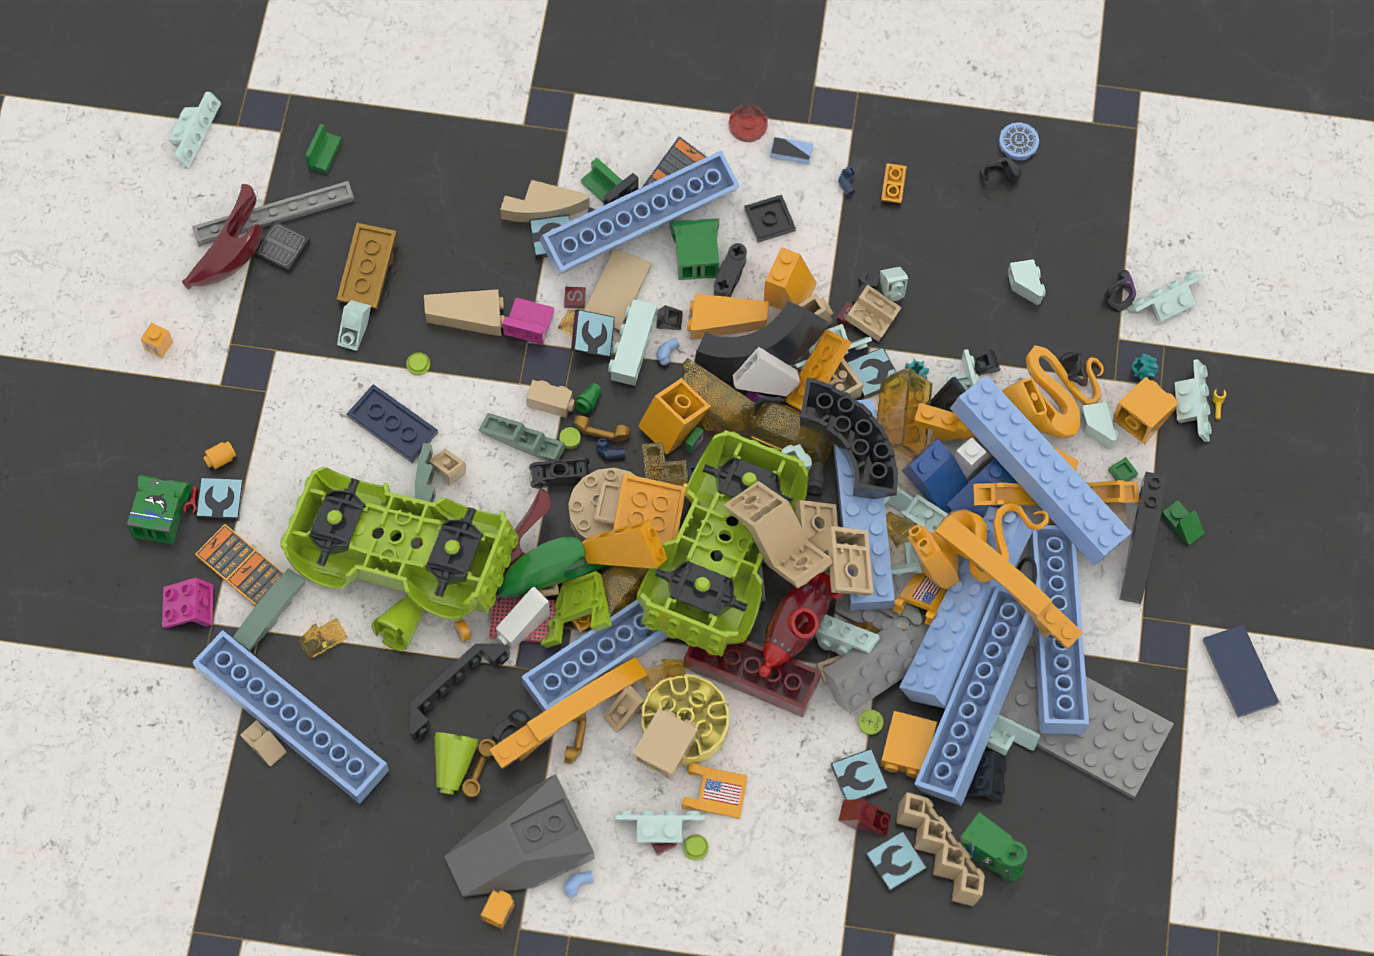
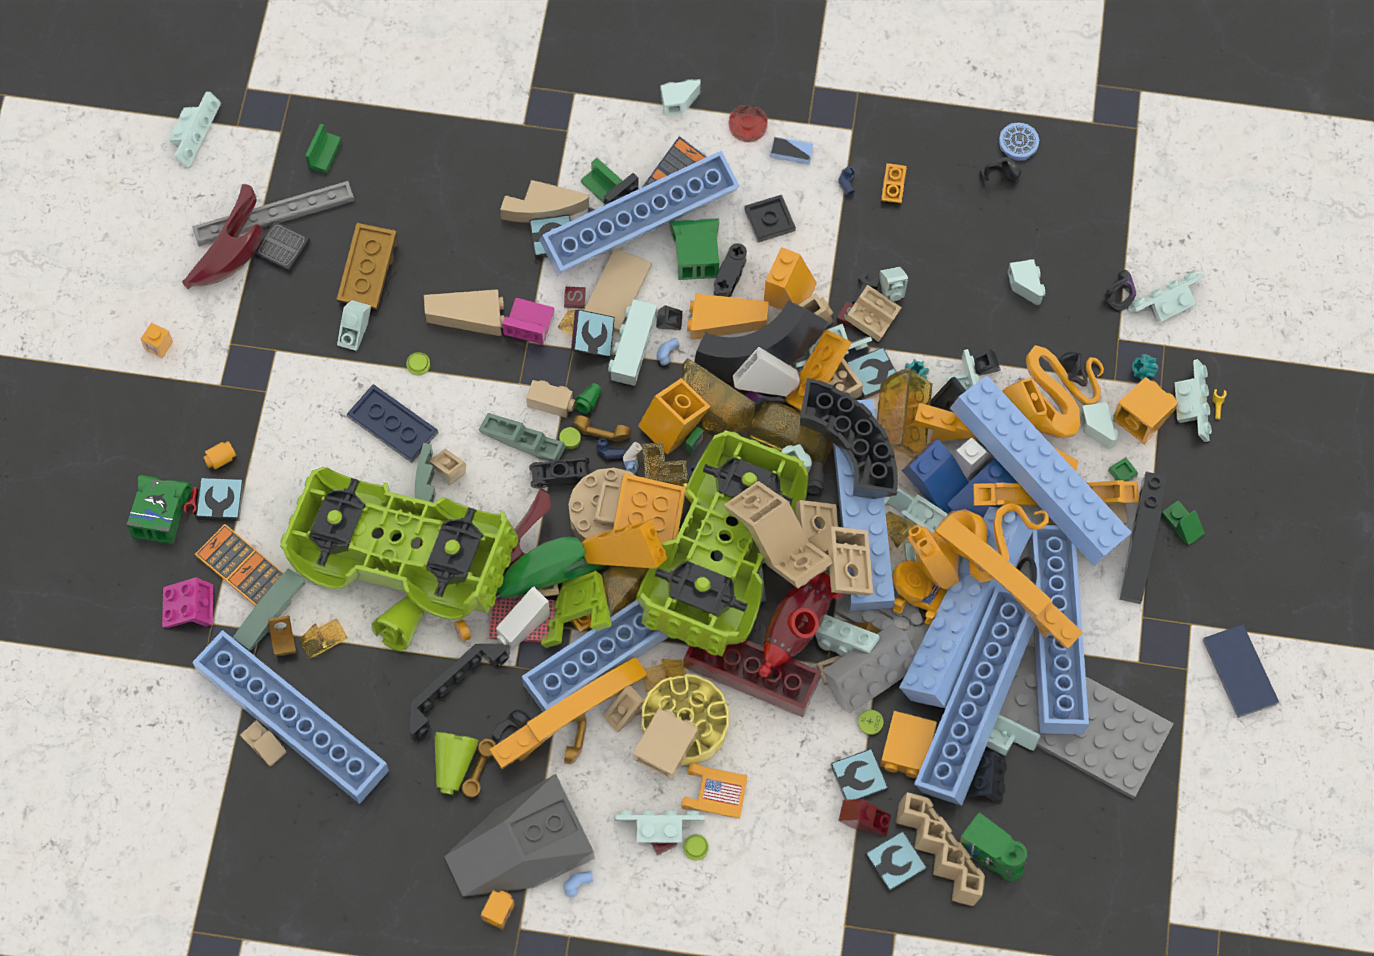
(283, 638): none -> pearl gold bracket
(630, 458): none -> arm
(679, 96): none -> light aqua slope
(911, 581): none -> light orange tile

